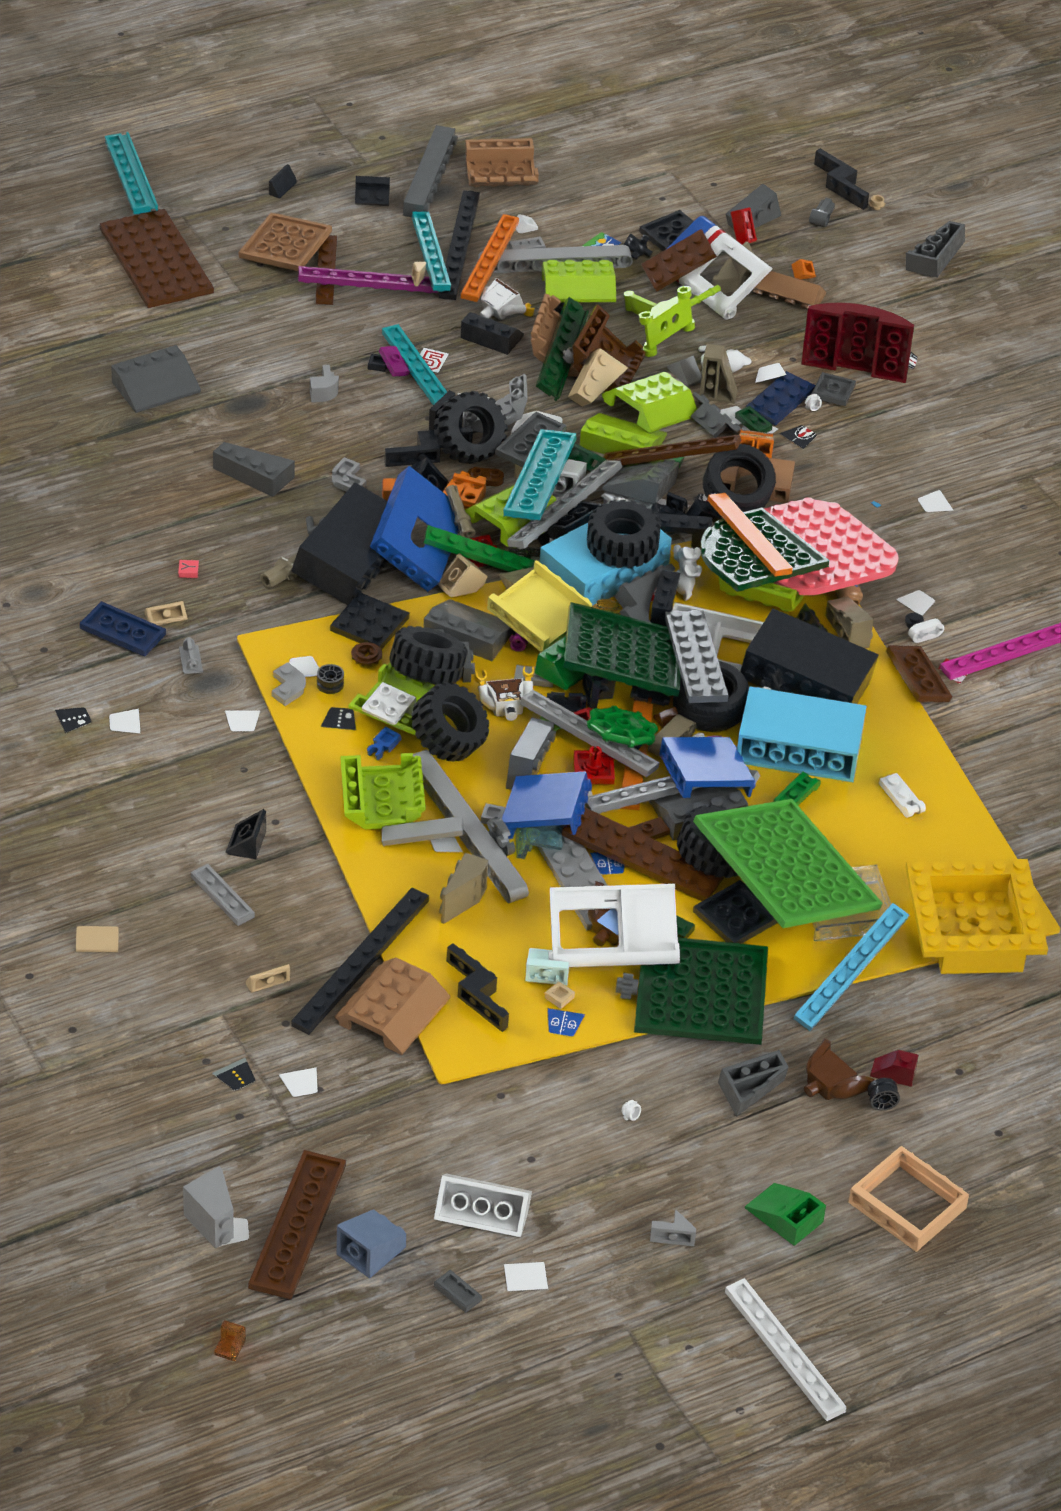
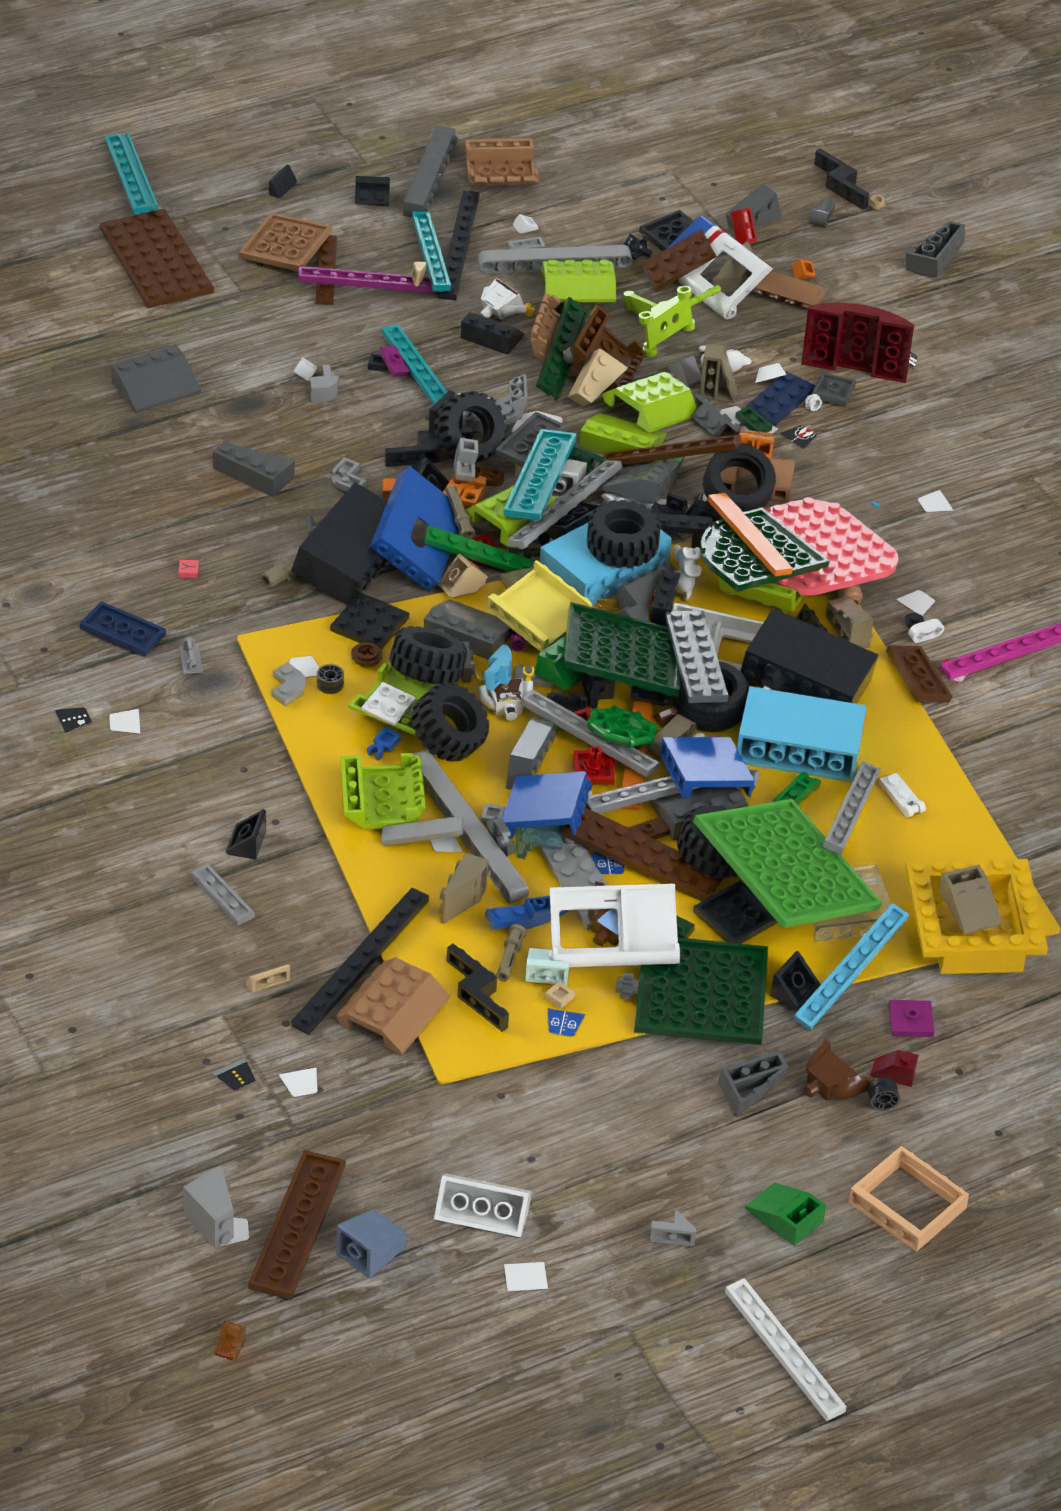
(97, 939): tan slope -> none
(166, 613): tan slope -> none
(242, 720): white sticker -> none
(305, 369): none -> white slope
(340, 718): black sticker -> none
(434, 358): white sticker -> none
(458, 1291): dark grey plate -> none
(465, 459): none -> light grey brick
(489, 258): orange tile -> none
(499, 668): none -> medium azure slope
(512, 946): none -> dark tan pin
(529, 915): none -> blue slope
(602, 240): sticker -> none
(631, 1110): white plate -> none
(794, 982): none -> black slope
(851, 808): none -> light grey plate
(911, 1018): none -> magenta plate
(970, 898): none -> dark tan slope

